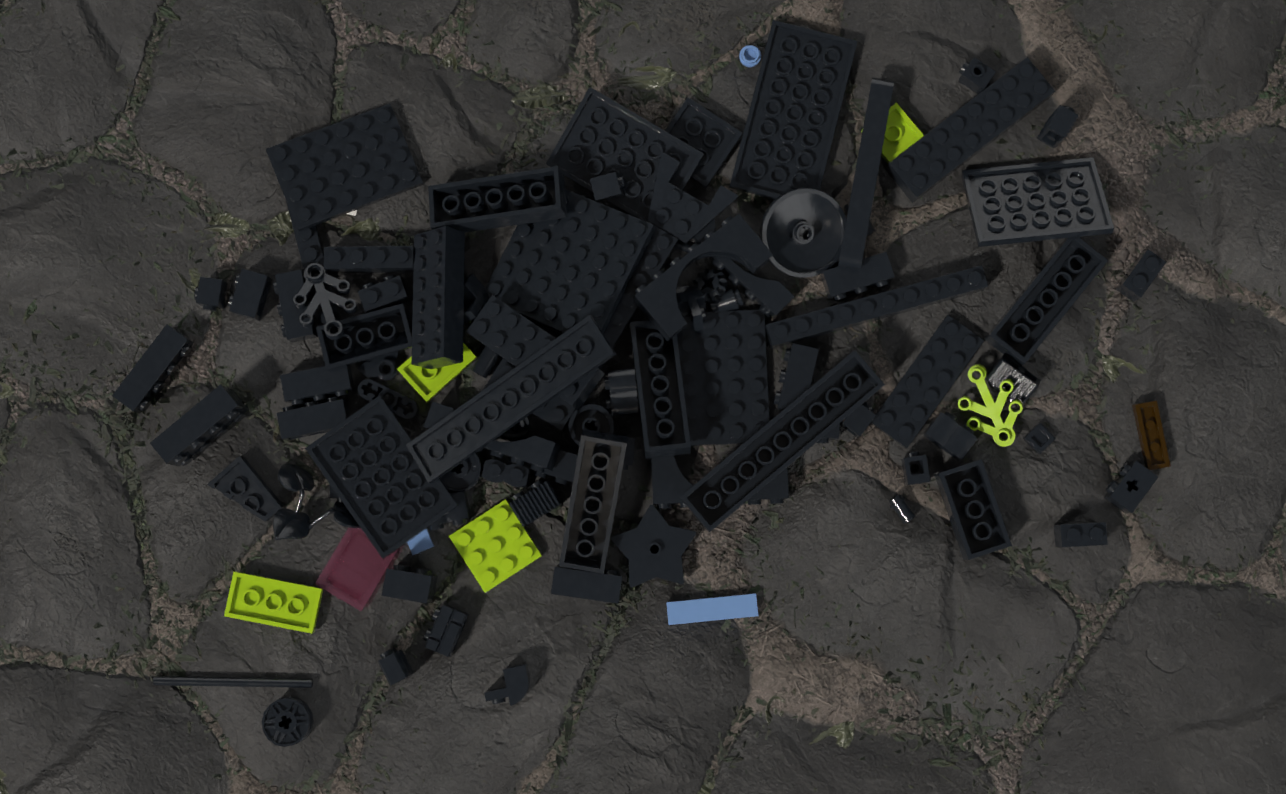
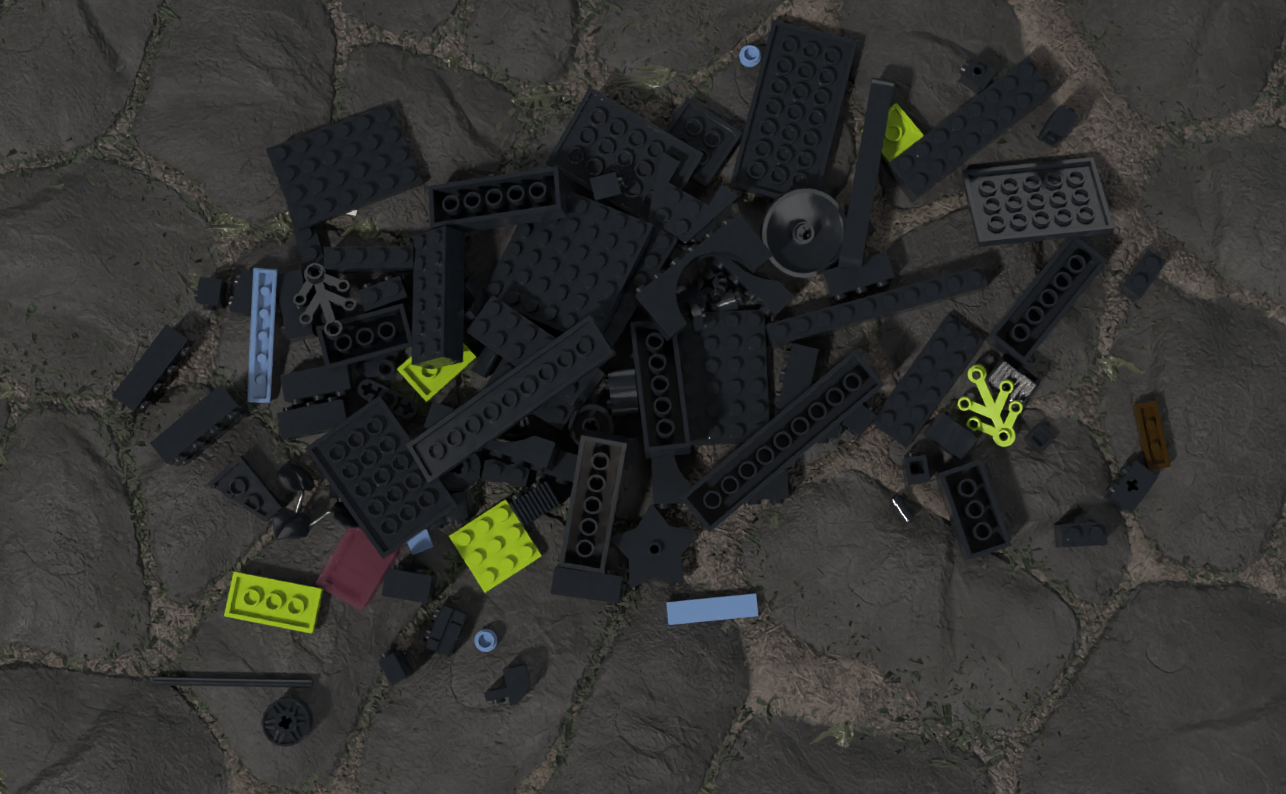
(261, 335): none -> medium blue tile
(486, 640): none -> medium blue plate

